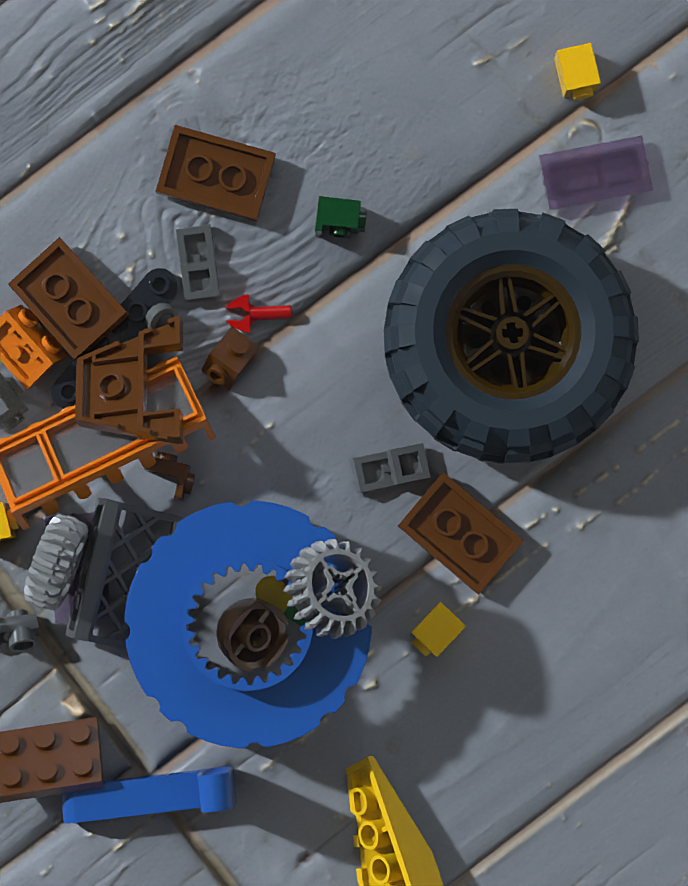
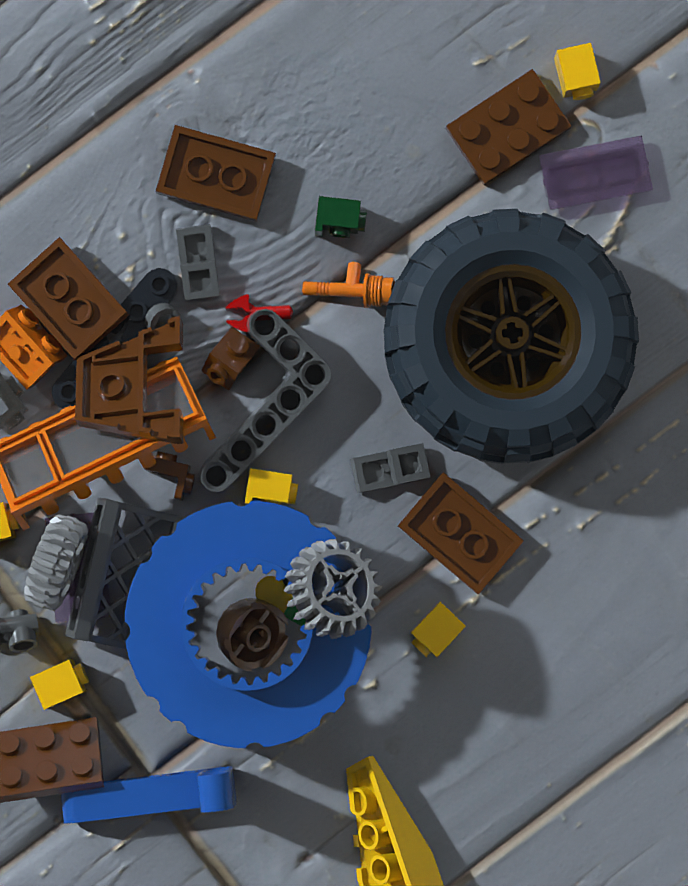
(59, 683): none -> yellow brick
(271, 406): none -> dark grey beam
(271, 487): none -> yellow brick
(374, 289): none -> orange piece
(508, 127): none -> reddish brown plate

